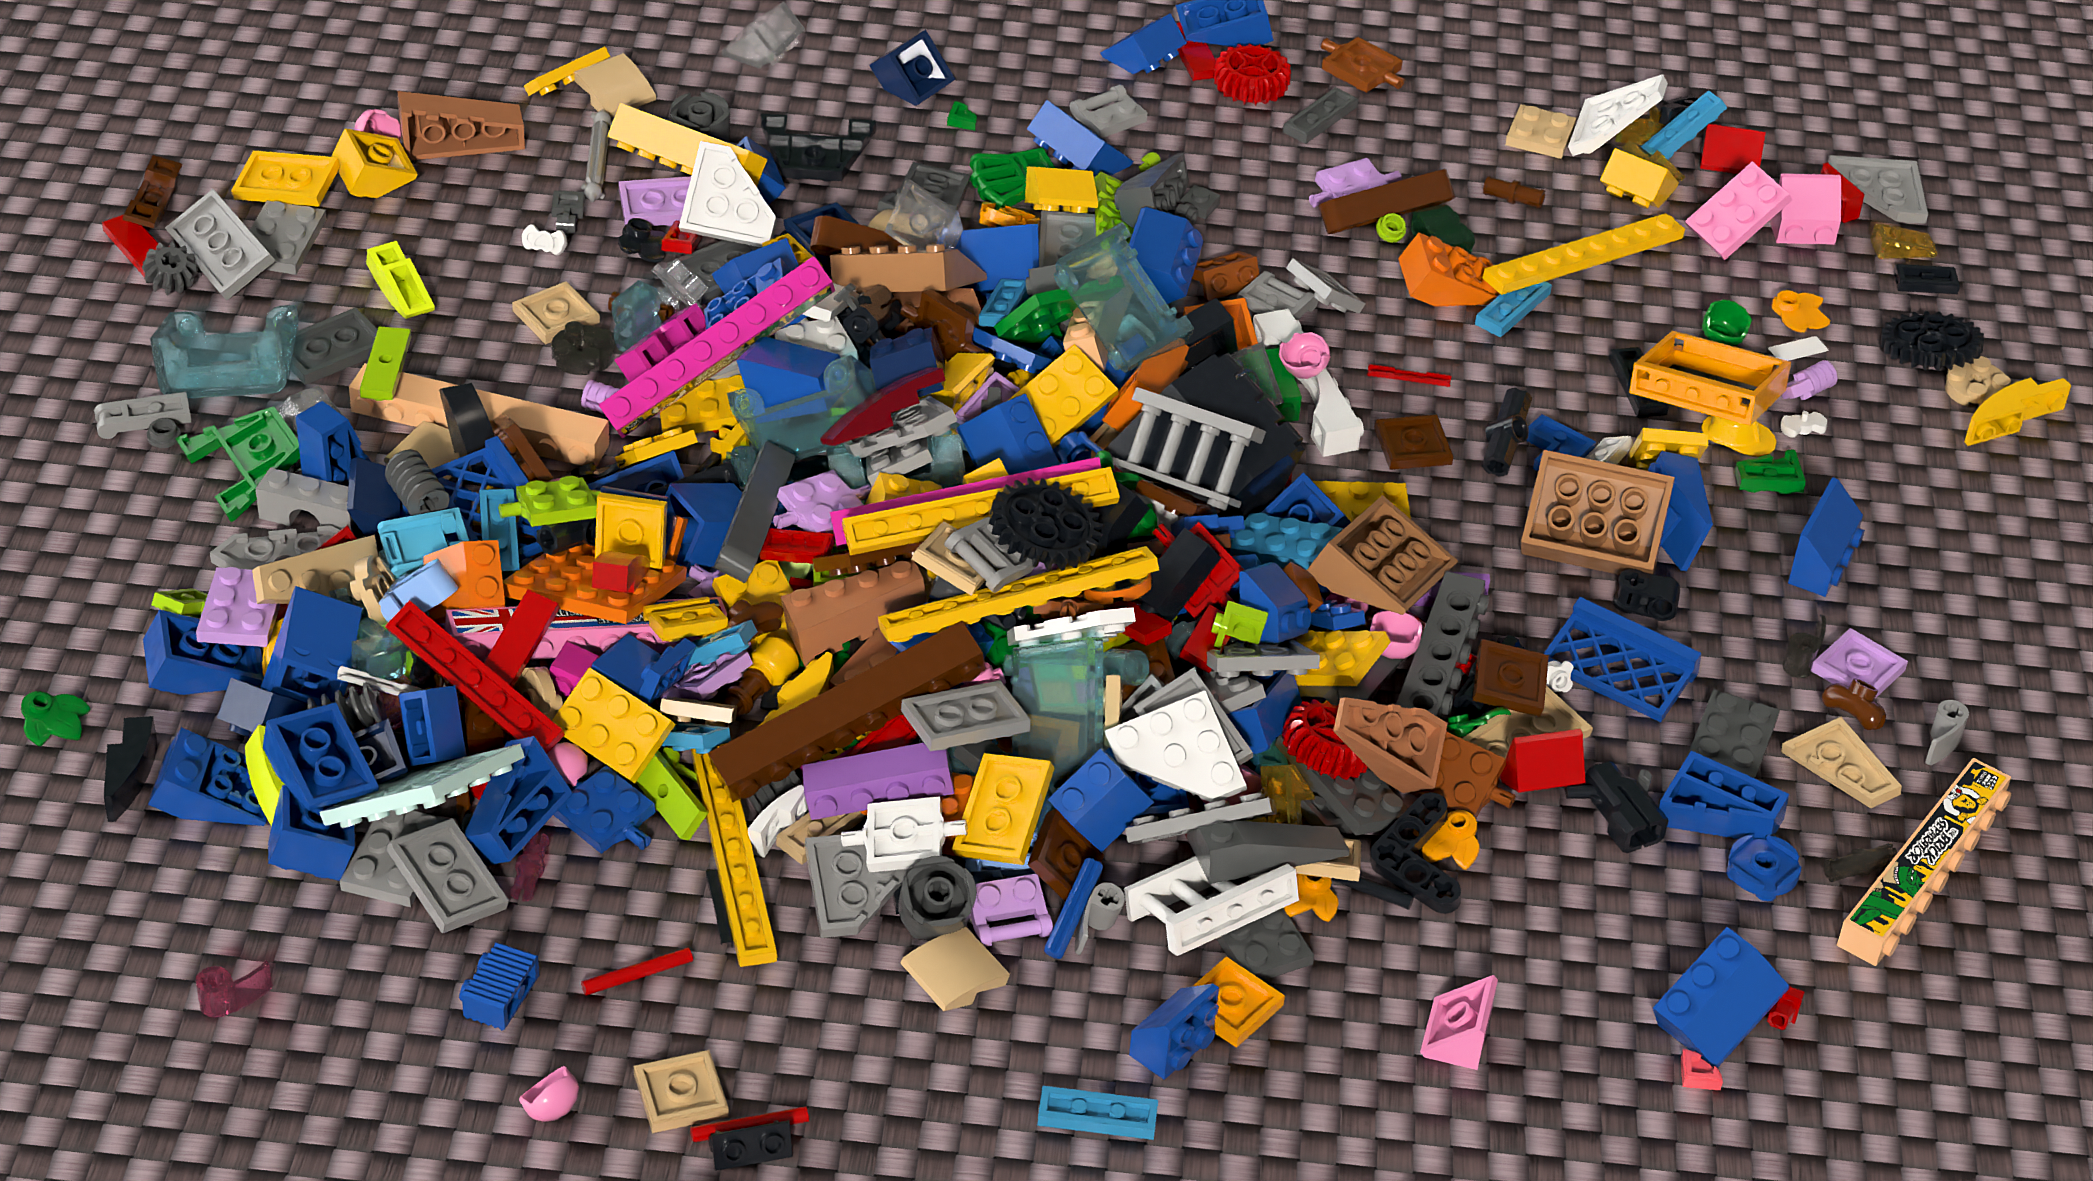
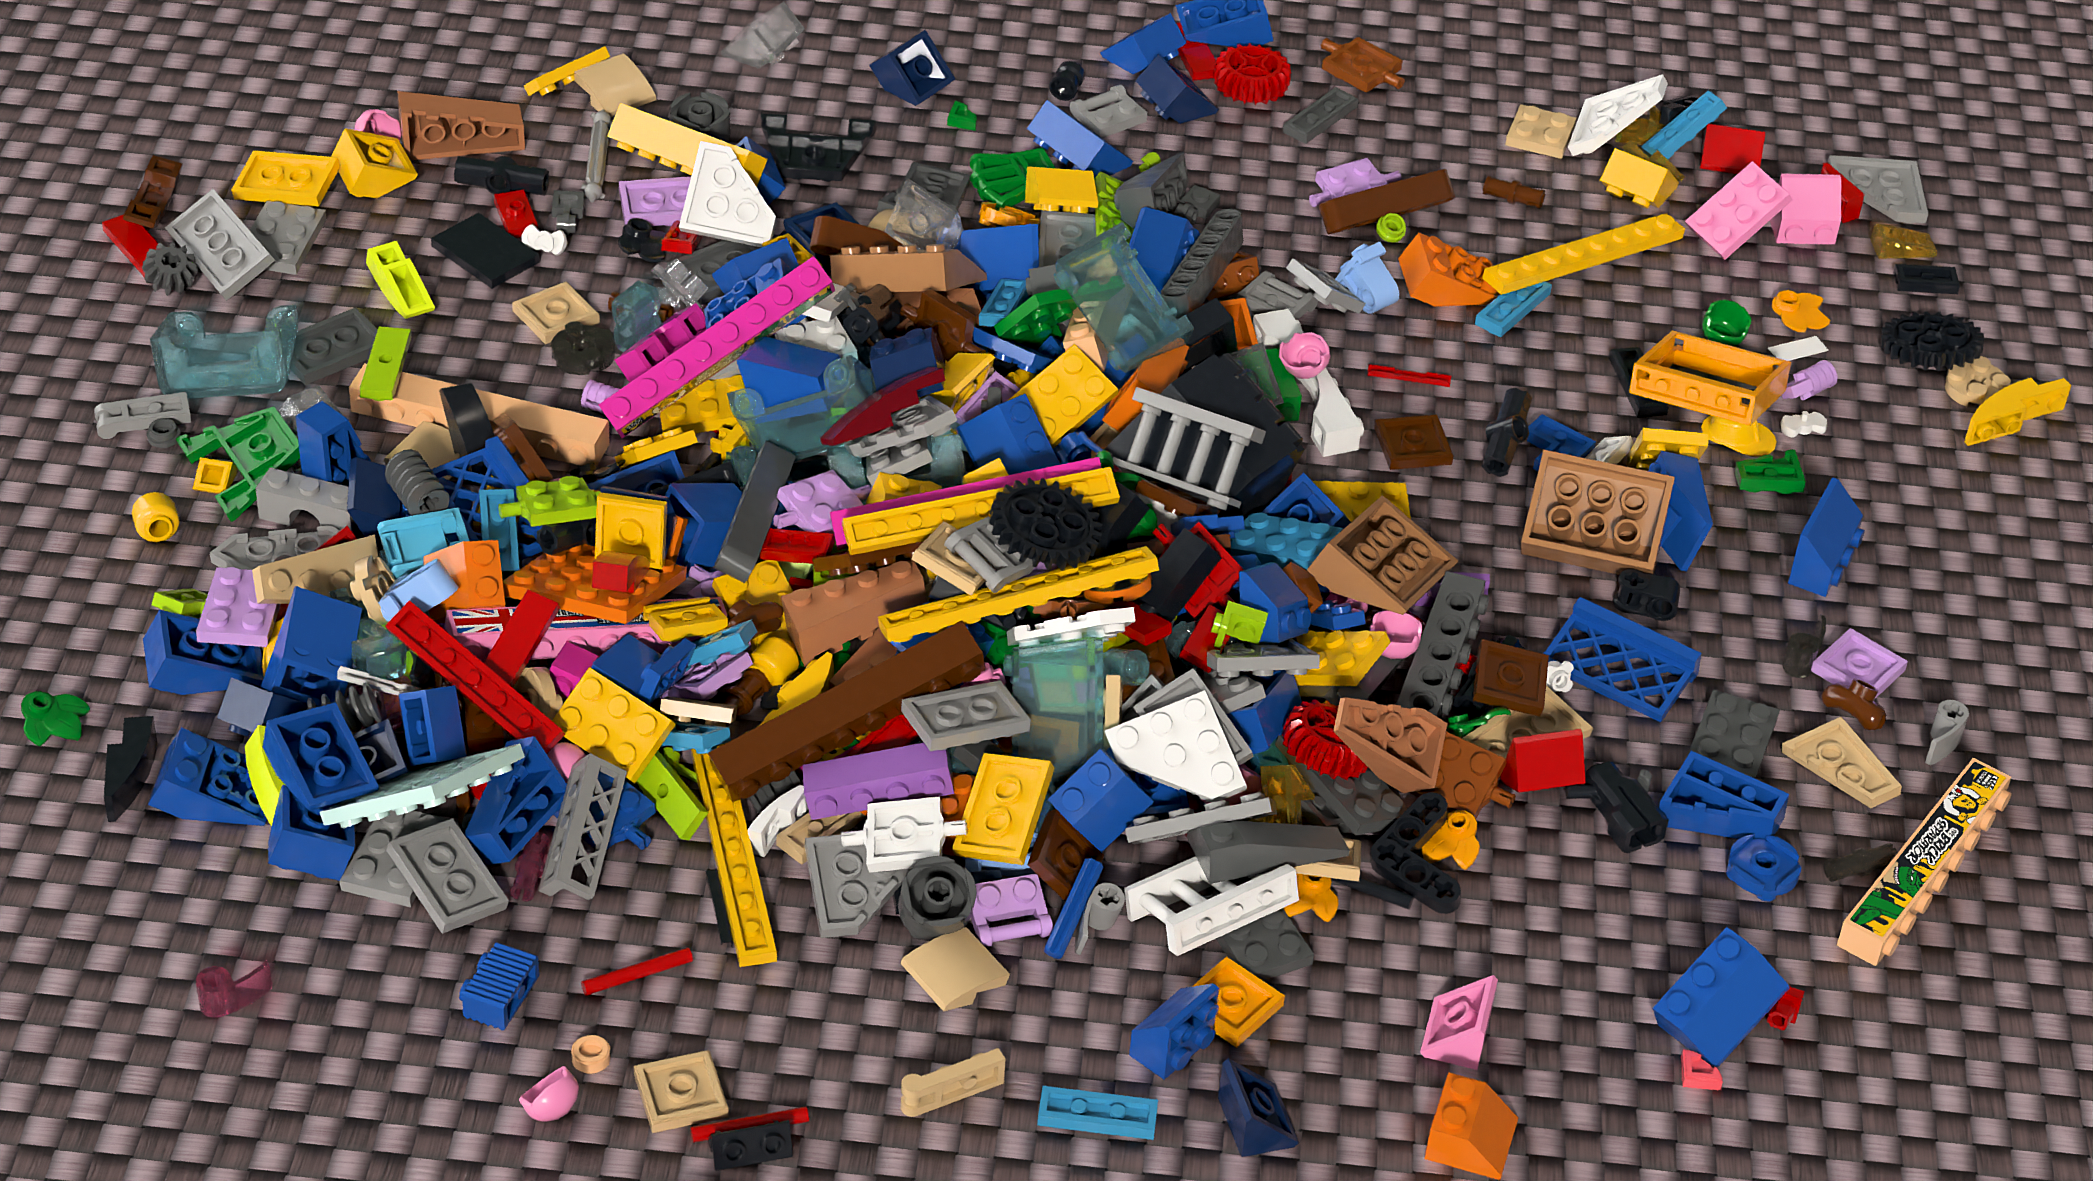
(155, 517): none -> yellow head
(214, 475): none -> yellow slope
(485, 250): none -> black tile
(501, 175): none -> black piece
(514, 211): none -> red plate
(570, 827): none -> light grey fence
(590, 1054): none -> light nougat tile
(952, 1083): none -> tan plate
(1067, 80): none -> black wheel
(1174, 92): none -> dark blue slope
(1204, 262): none -> dark grey beam
(1254, 1111): none -> dark blue slope
(1369, 278): none -> light blue pin
(1443, 224): clear green brick -> none
(1471, 1128): none -> orange slope

